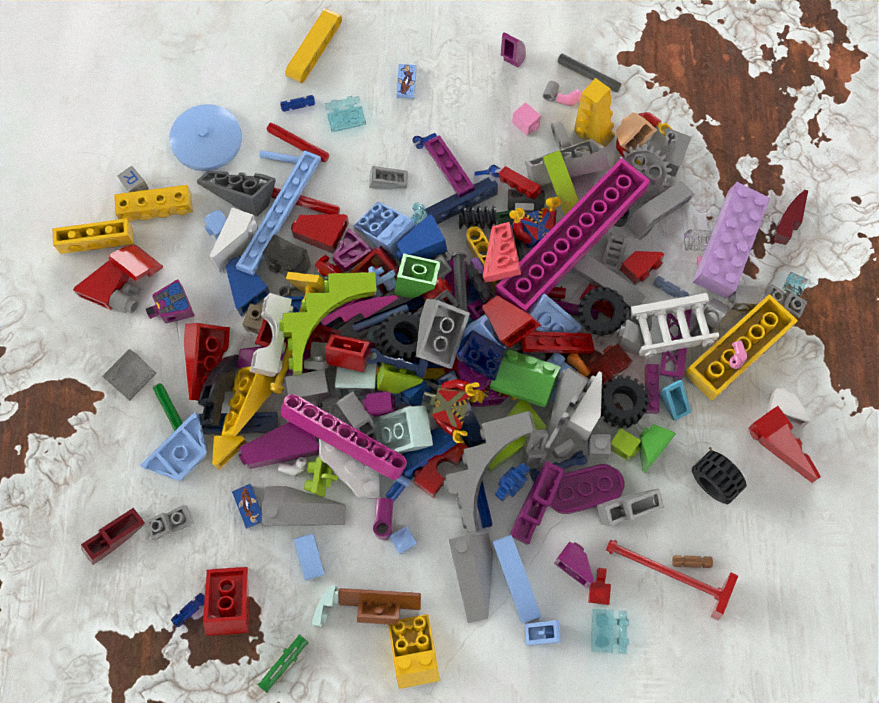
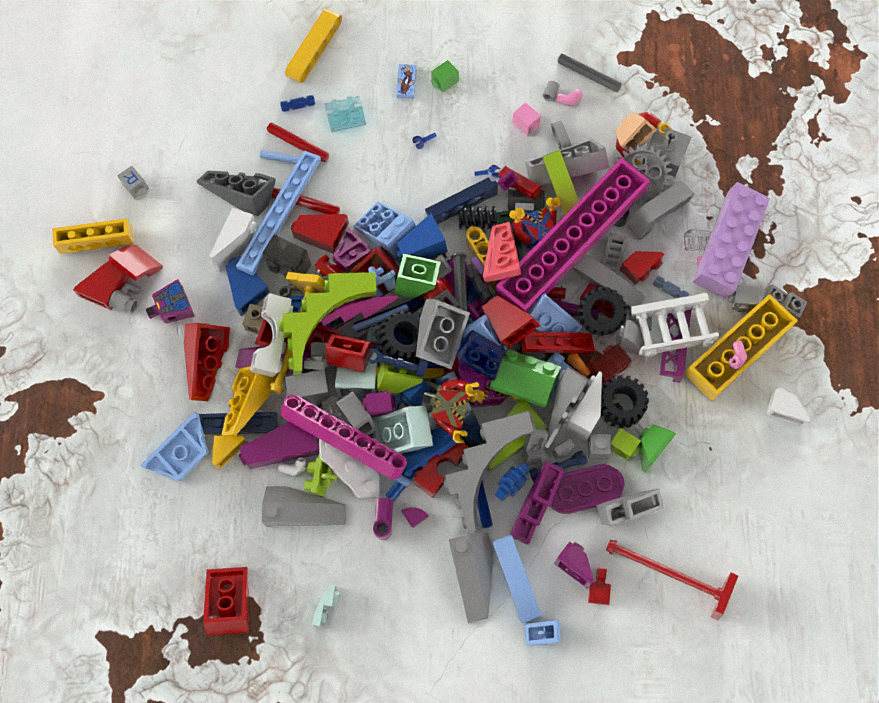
(112, 536): dark red slope -> none
(129, 374): clear smoke slope -> none
(154, 203): yellow brick -> none
(167, 405): green axle -> none
(169, 522): light grey slope -> none
(188, 610): clear blue axle -> none
(205, 137): light blue dish -> none
(215, 223): light blue brick -> none
(216, 385): black slope -> none
(248, 506): tile -> none
(266, 683): green pin -> none
(309, 556): light blue slope -> none
(379, 606): dark orange bracket -> none
(388, 172): light grey slope -> none
(403, 540): light blue tile -> none
(414, 515): none -> magenta tile
(414, 652): yellow slope -> none
(419, 211): clear light blue arm -> none
(444, 76): none -> bright green brick
(449, 166): magenta tile -> none
(507, 180): none -> magenta slope
(512, 50): magenta slope -> none
(594, 114): yellow wedge -> none
(602, 631): clear light blue plate -> none
(652, 388): magenta piece -> none
(675, 400): medium azure slope -> none
(692, 561): medium nougat axle -> none
(713, 314): light grey slope -> none
(719, 477): black tyre -> none
(775, 434): red wedge -> none
(791, 219): dark red slope -> none
(794, 284): clear light blue tile -> none

